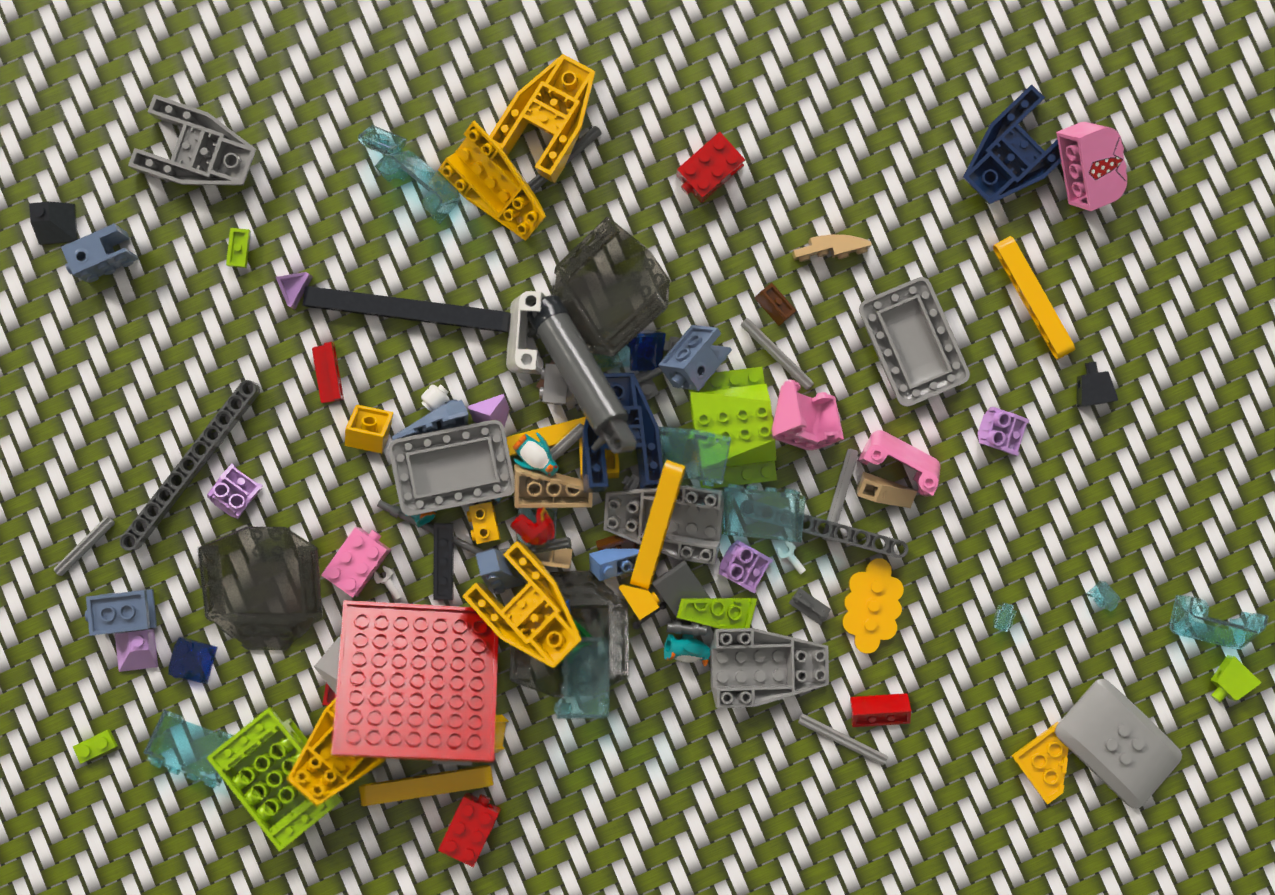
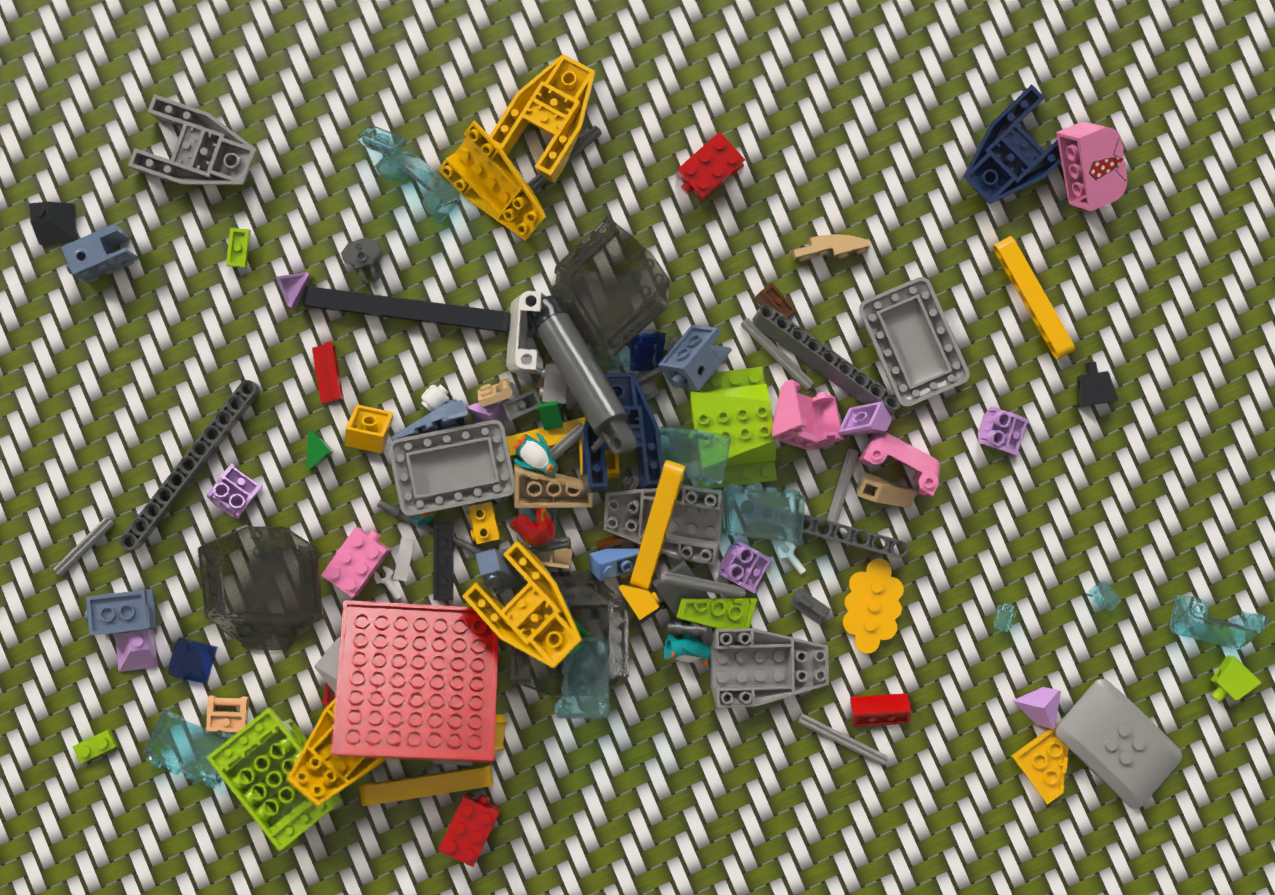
(226, 720): none -> light nougat plate
(316, 450): none -> green slope
(363, 258): none -> dark grey hinge
(403, 559): none -> white sticker
(491, 394): none -> tan plate
(520, 405): none -> flat silver slope
(551, 415): none -> green slope
(702, 584): none -> light grey axle
(823, 358): none -> dark grey beam
(866, 420): none -> lavender slope
(1041, 706): none -> lavender slope

